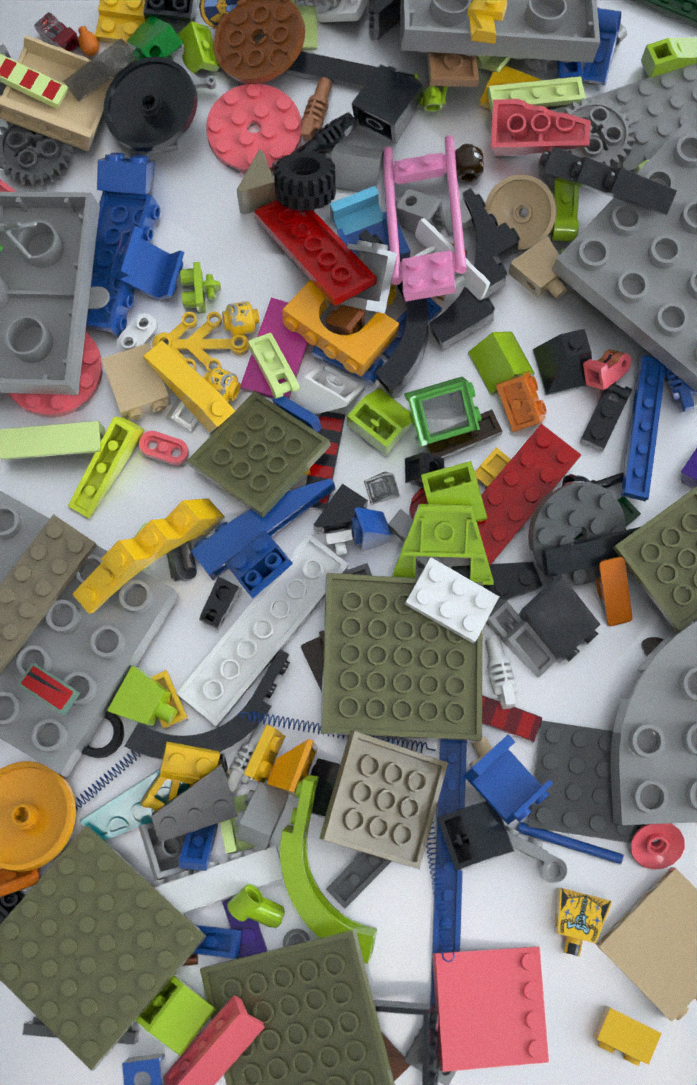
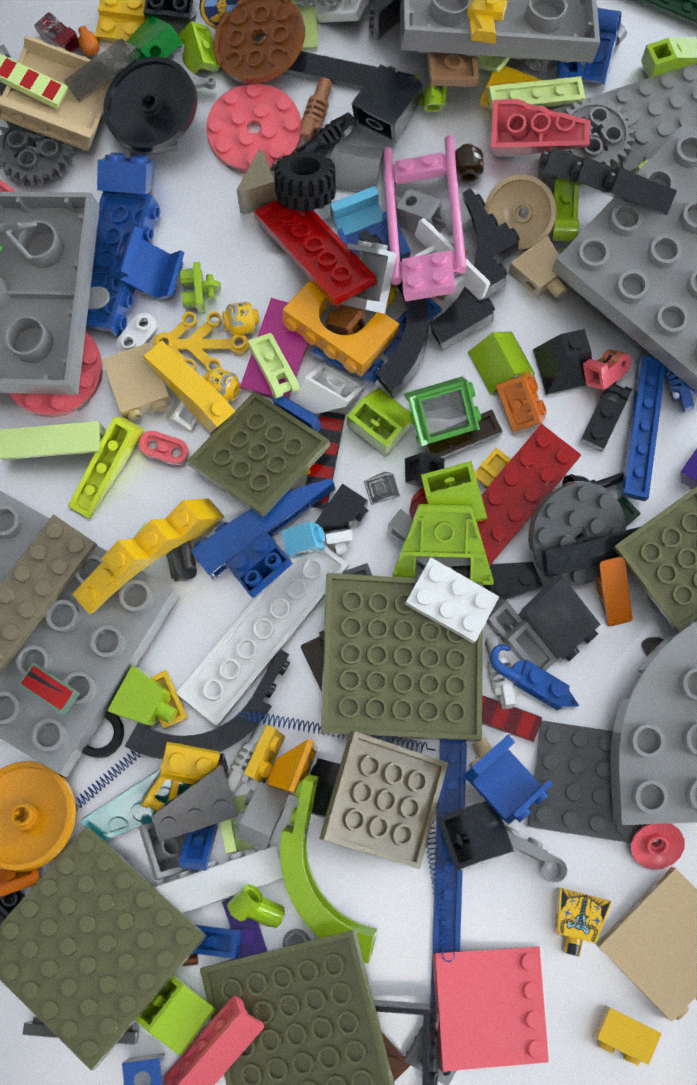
(219, 603): black leg -> none
(303, 539): none -> medium azure brick
(356, 878): dark grey plate -> none
(369, 528): blue slope -> none
(534, 681): none -> blue plate
(570, 843): blue bar -> none

